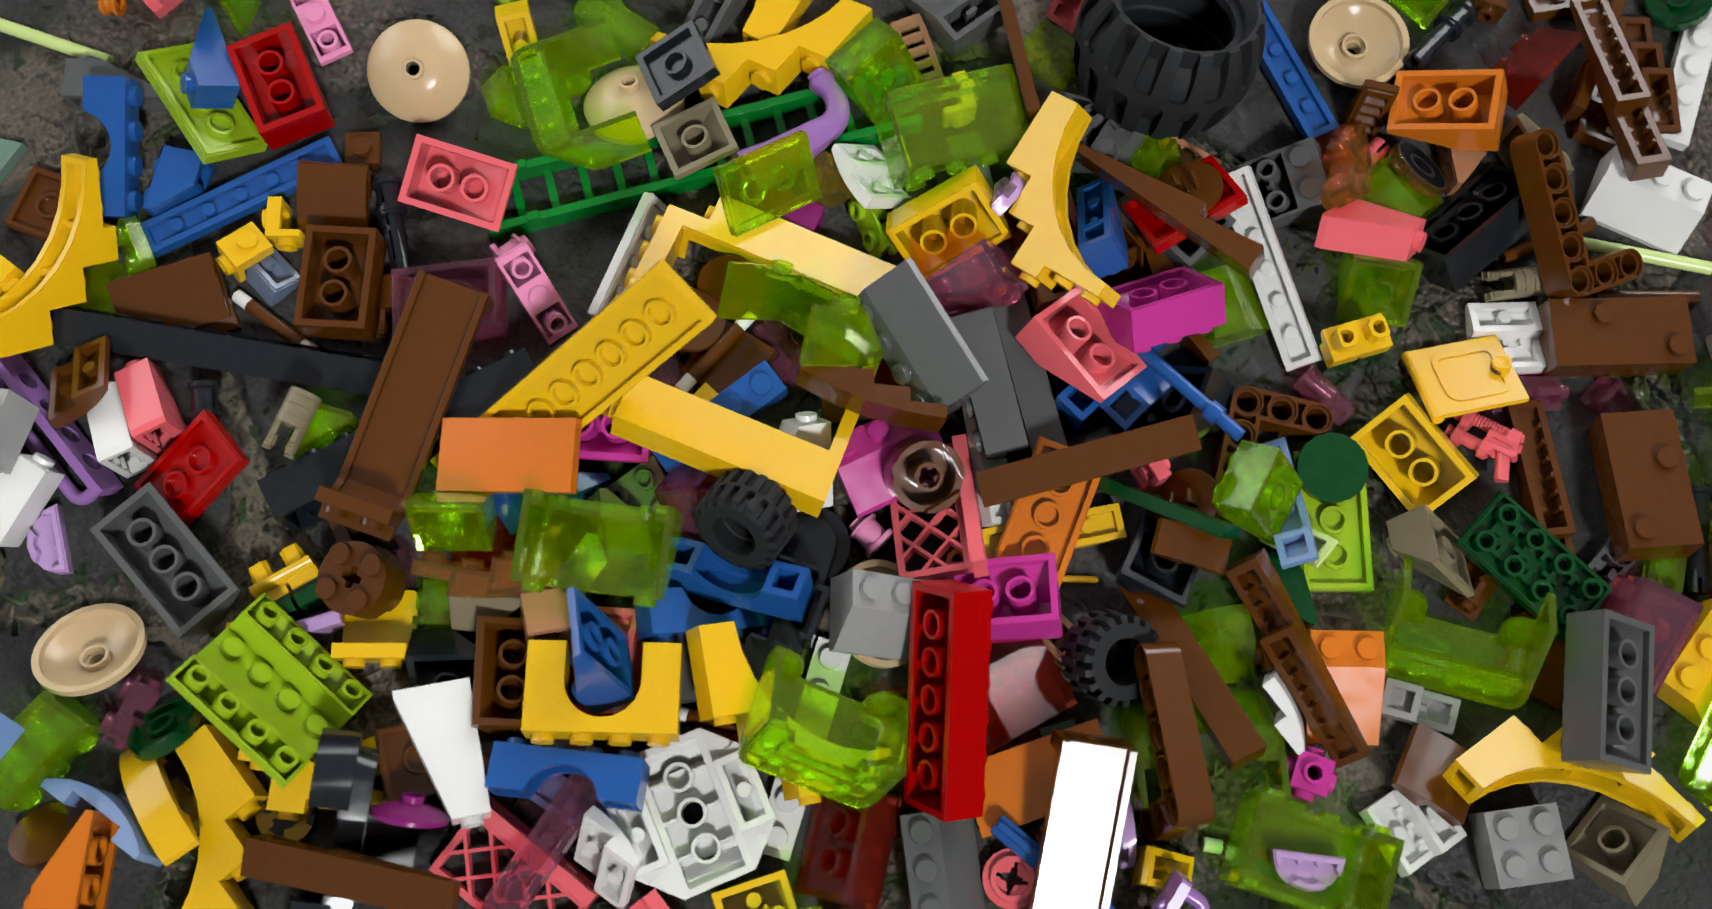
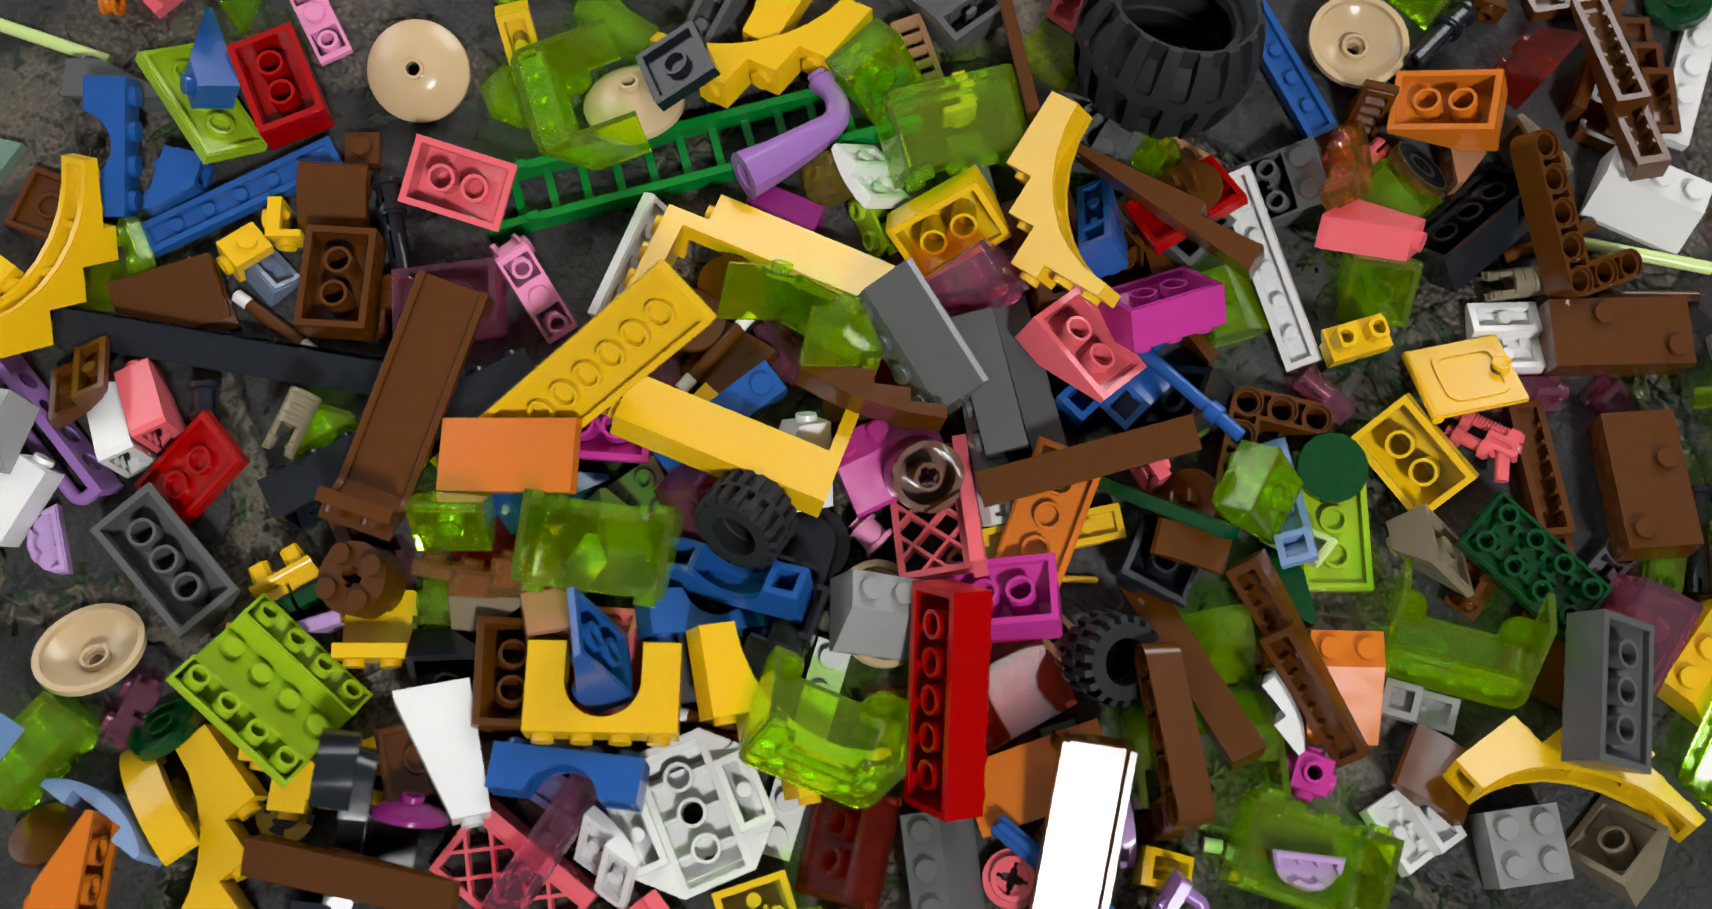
(695, 138): dark tan slope -> none
(768, 183): clear neon green tile -> none
(1006, 192): lavender tile -> none

